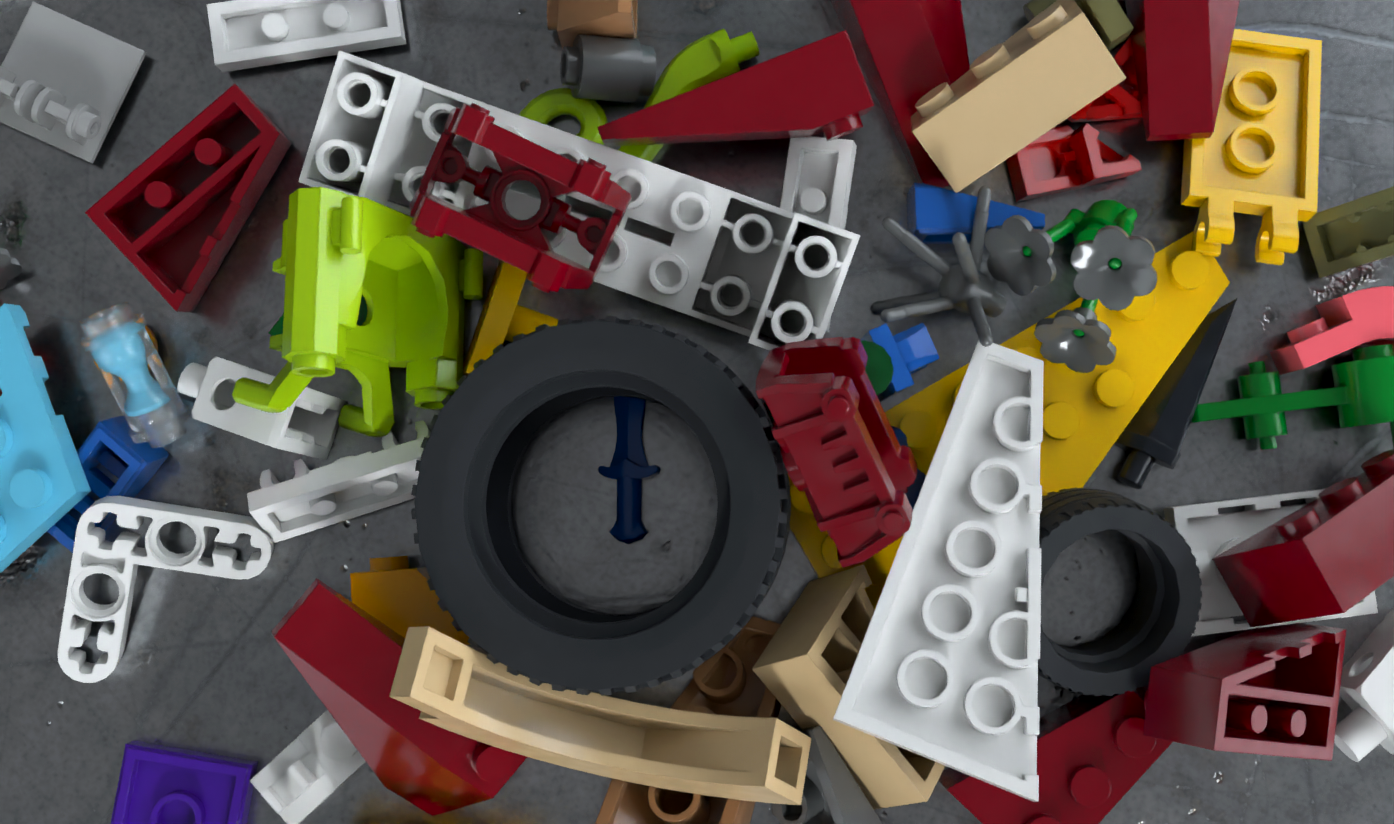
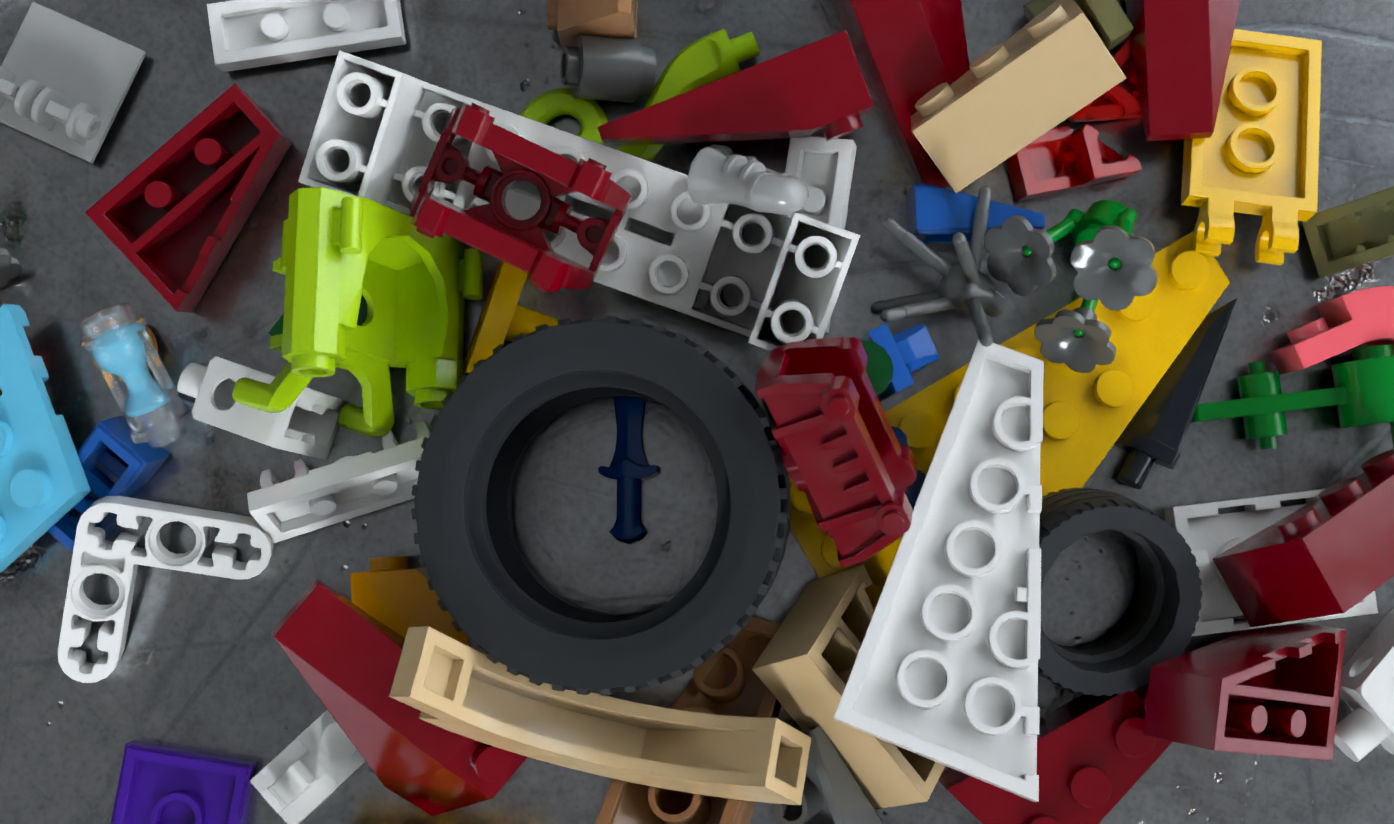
(743, 181): none -> light grey piece

